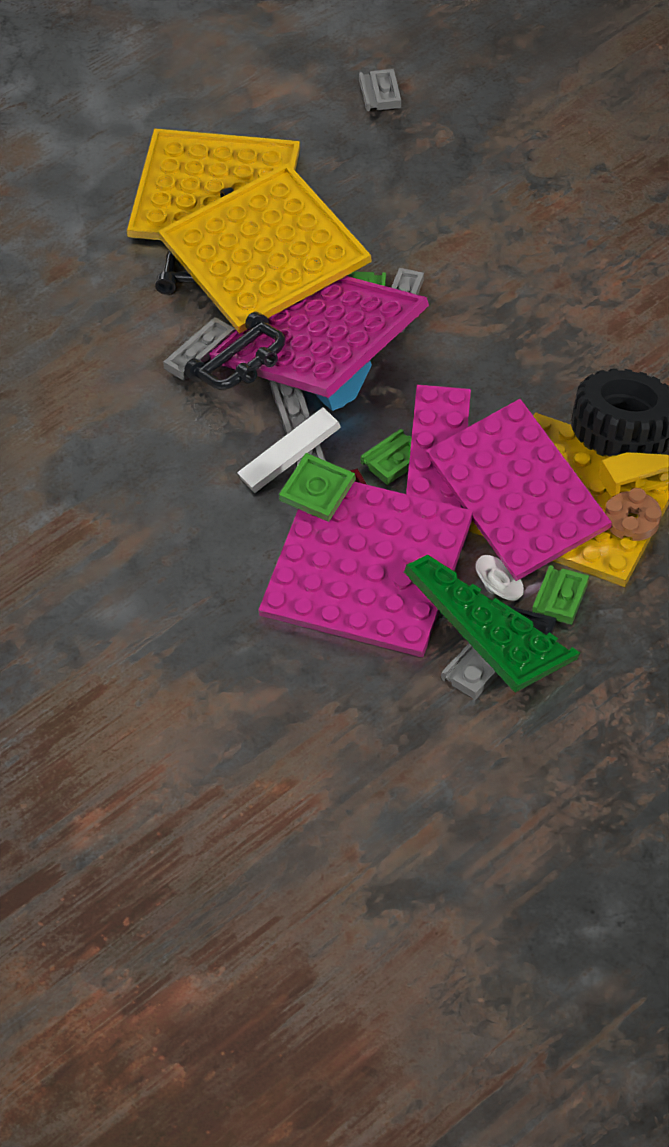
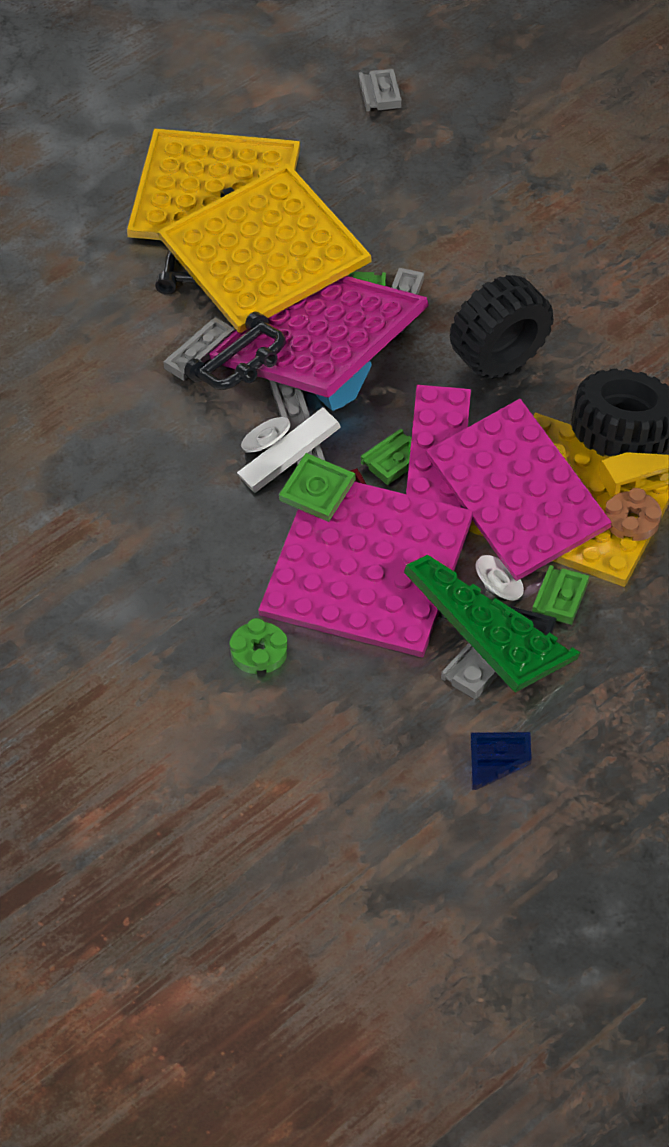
(257, 633): none -> bright green plate
(266, 434): none -> white dish
(498, 755): none -> clear blue wing
(501, 326): none -> black tyre

